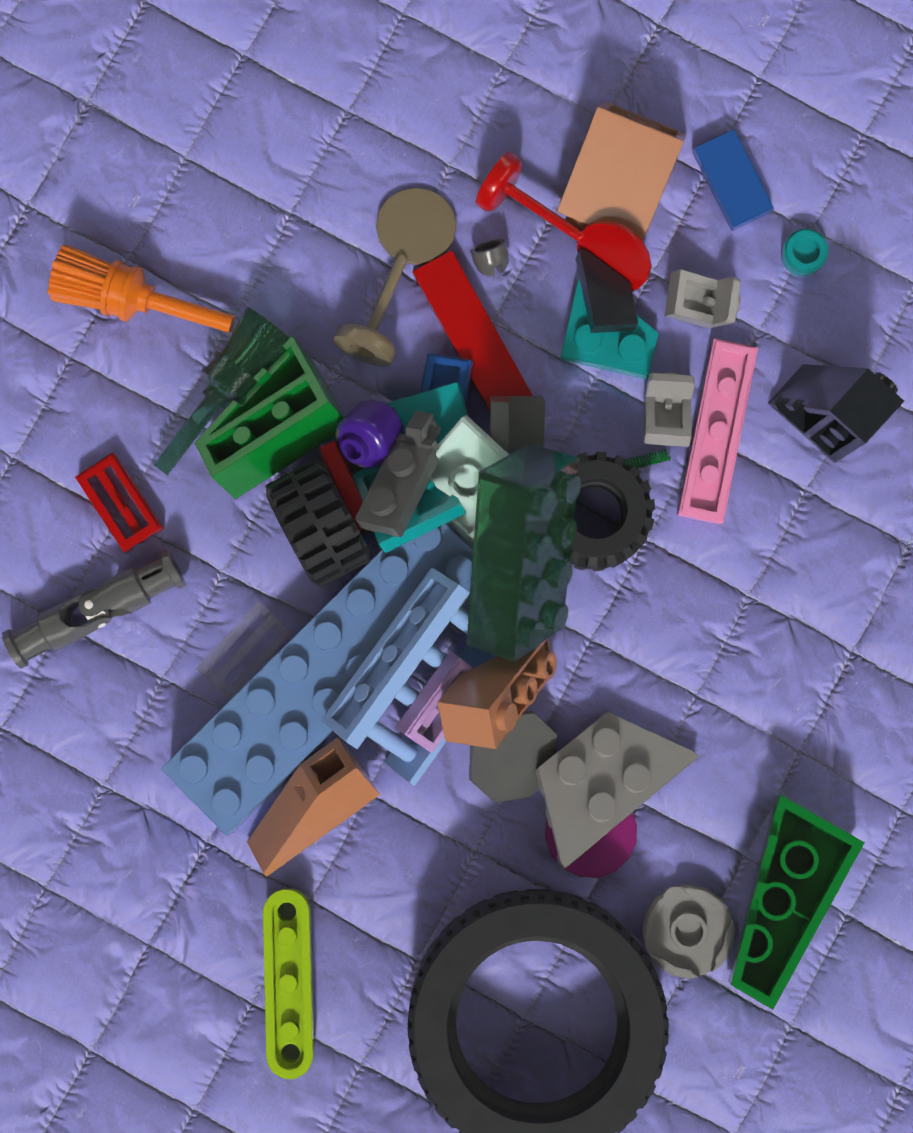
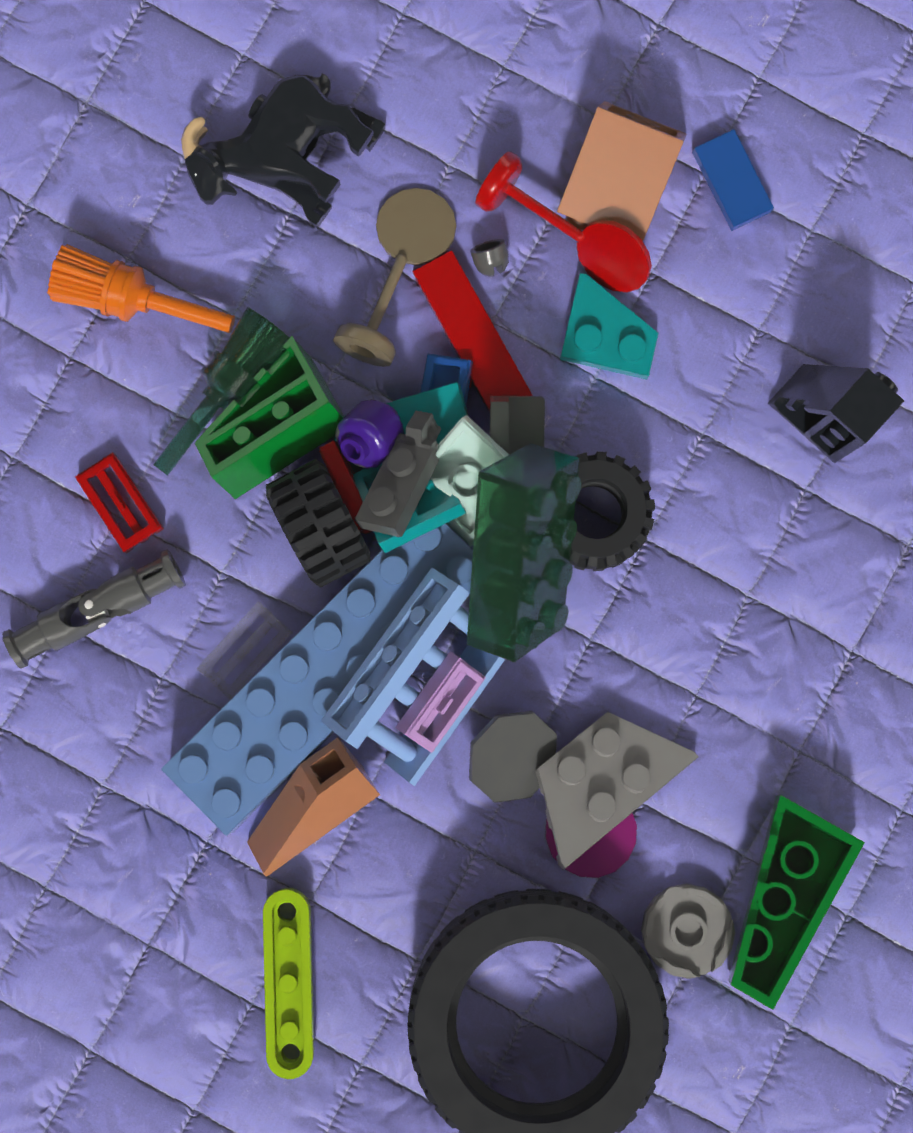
(278, 143): none -> black animal
(493, 696): nougat slope -> none
(605, 296): black tile -> none
(657, 460): green leg -> none
(668, 409): light grey bracket -> none
(702, 299): light grey bracket -> none
(717, 431): bright pink tile -> none
(804, 252): teal tile -> none

